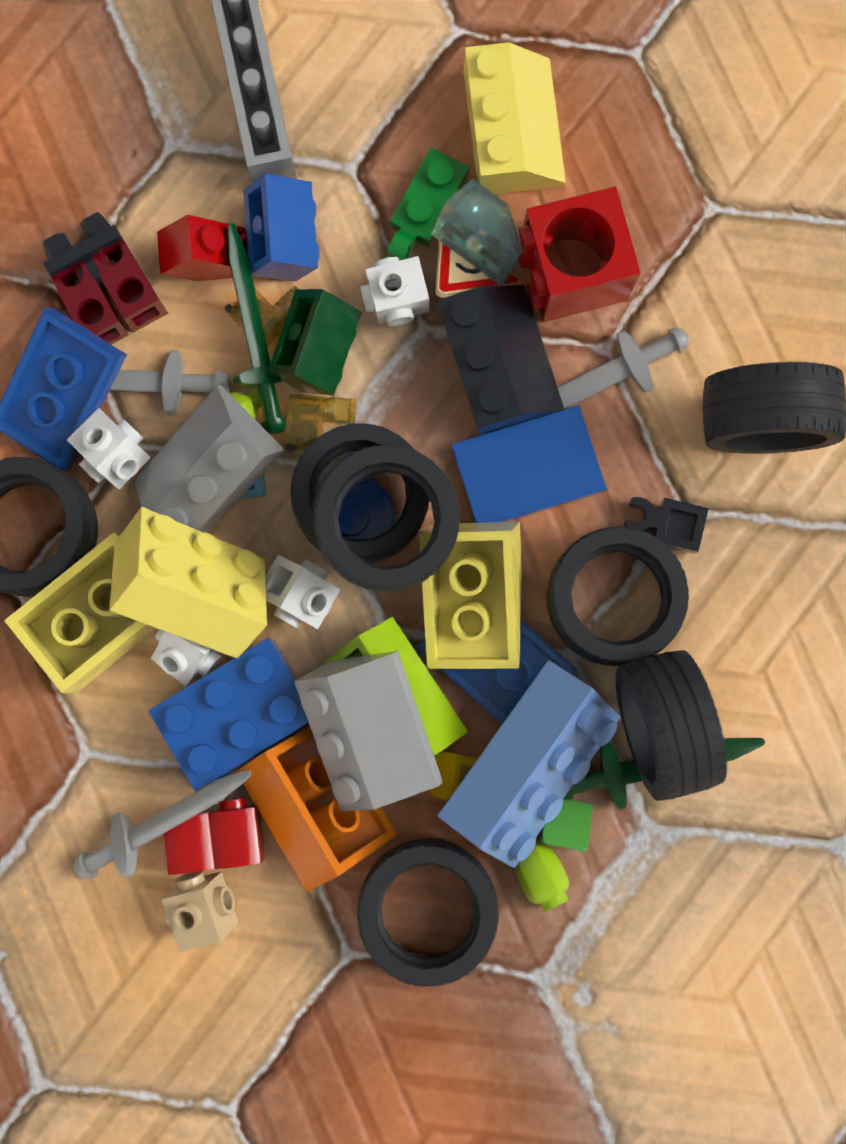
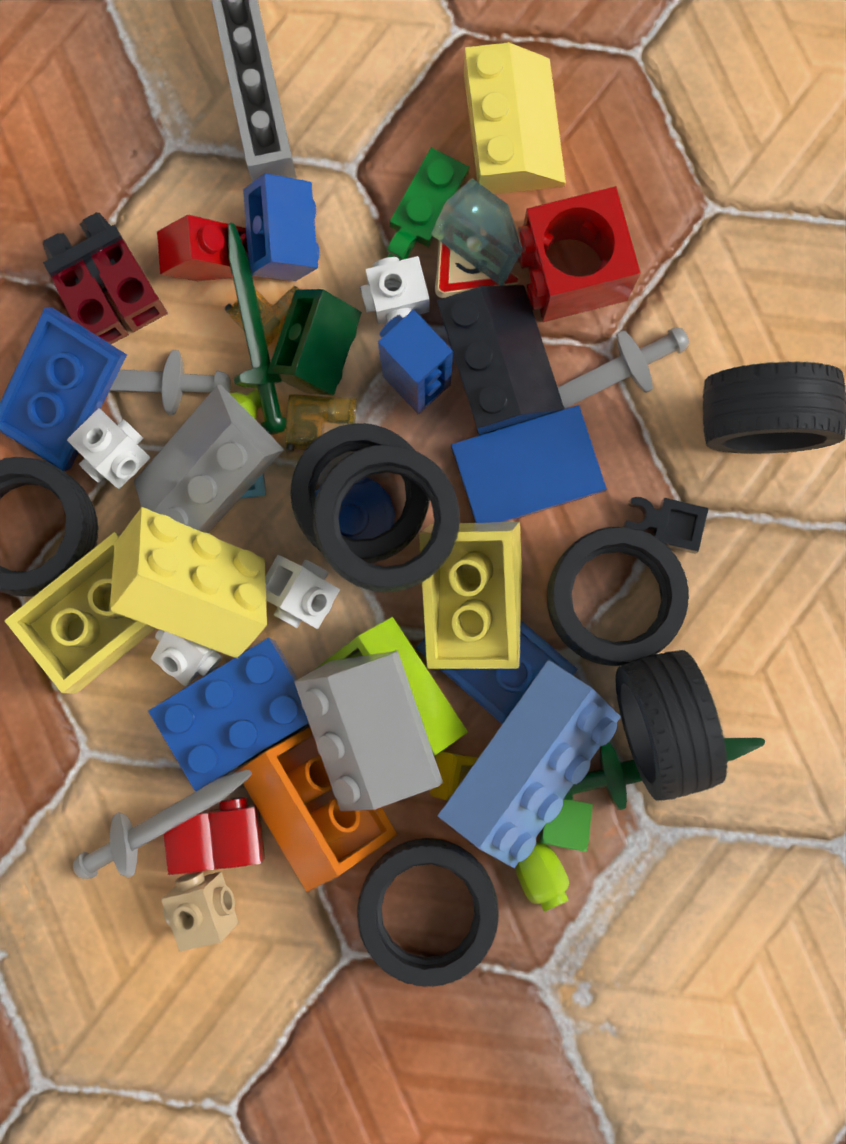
(415, 360): none -> blue brick

